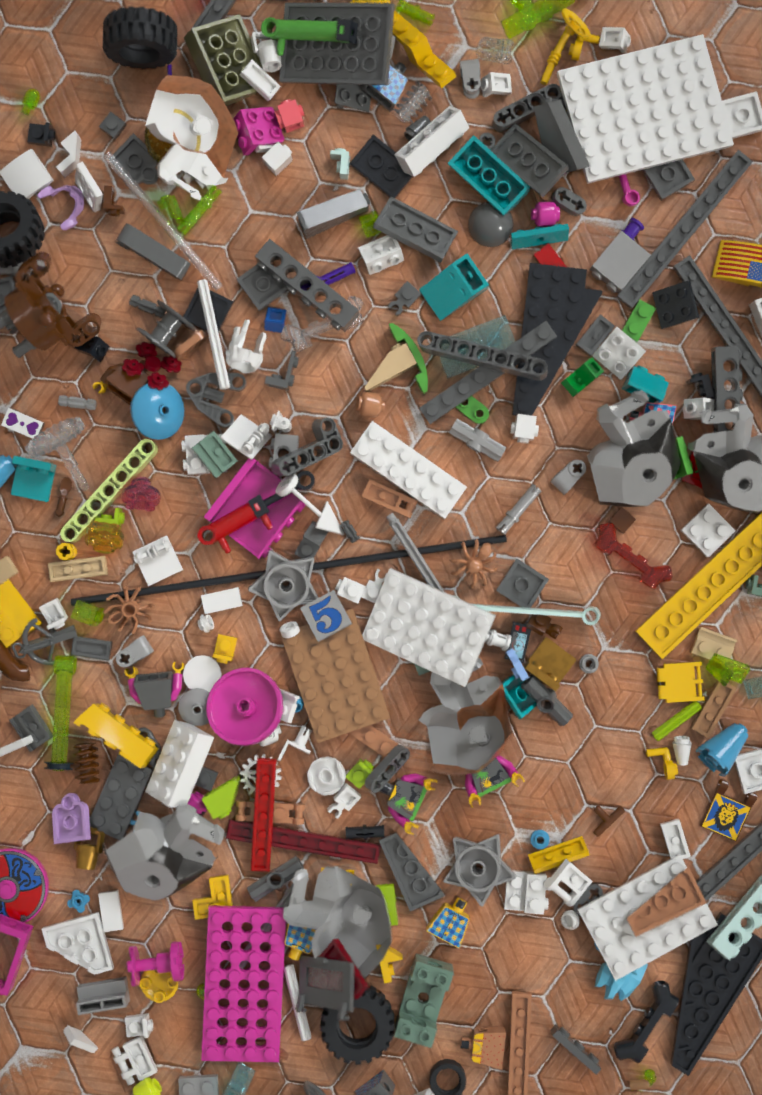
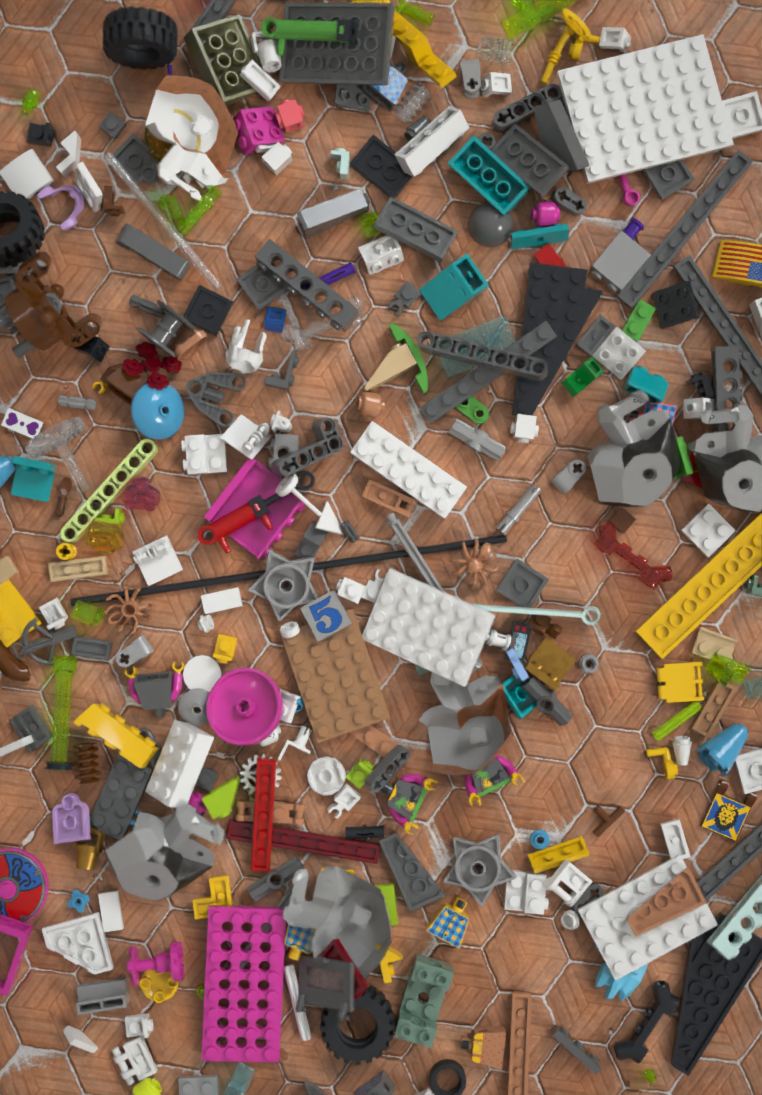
(213, 334): white axle -> none
(214, 454): sand green plate -> none

